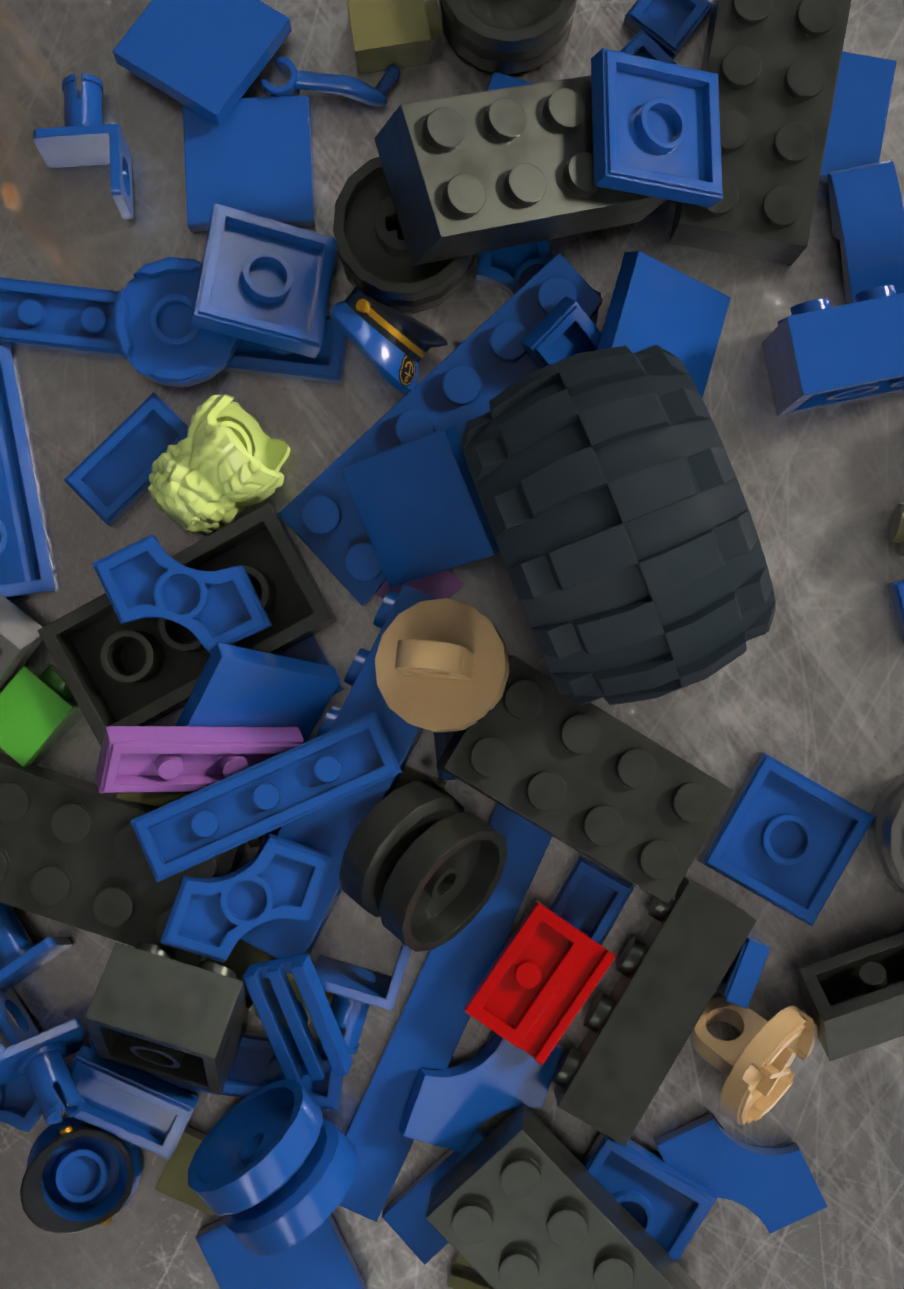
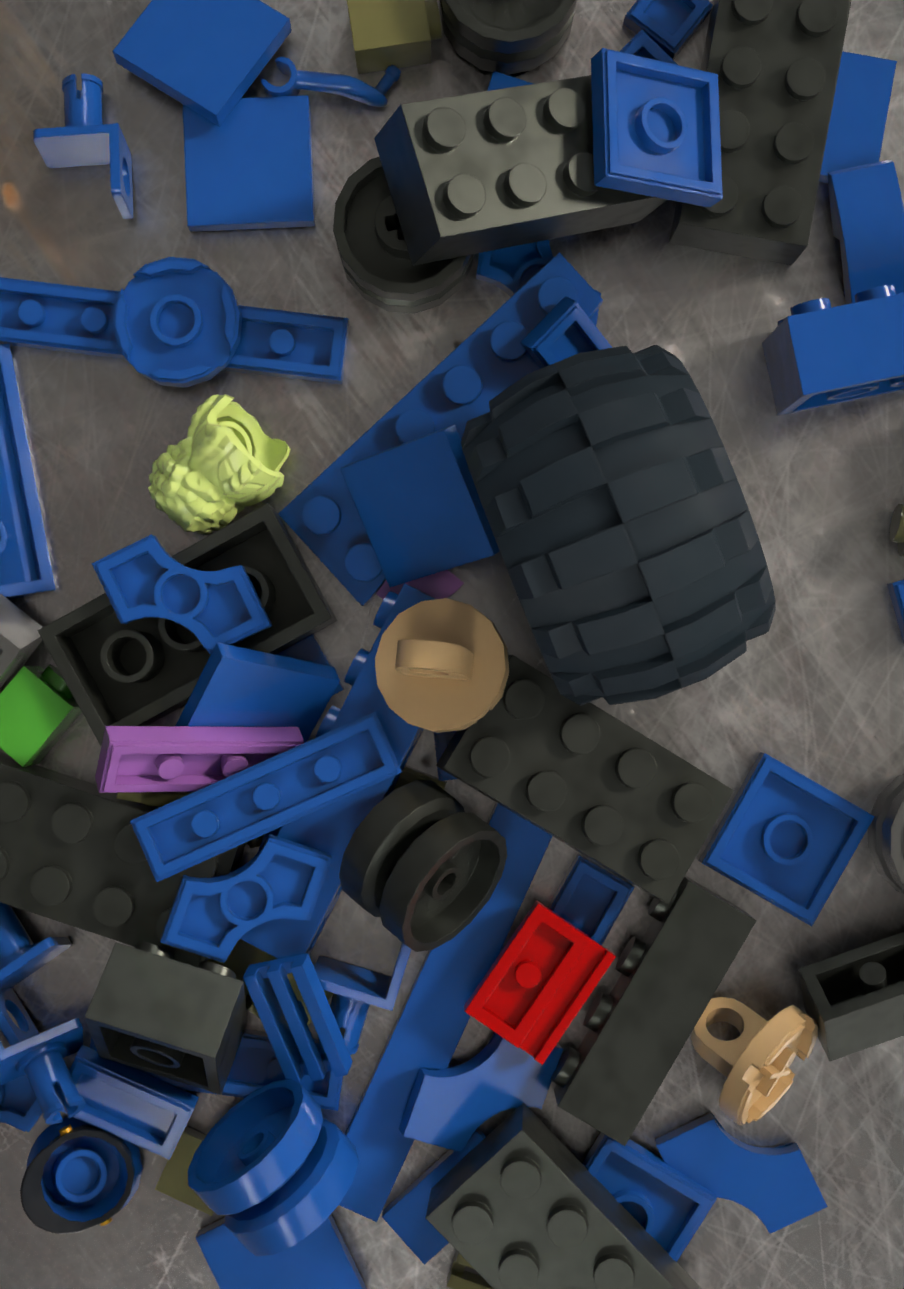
(120, 467): blue tile -> none
(264, 281): blue tile -> none
(386, 337): piece -> none
(668, 310): blue tile -> none
(744, 972): blue tile -> none

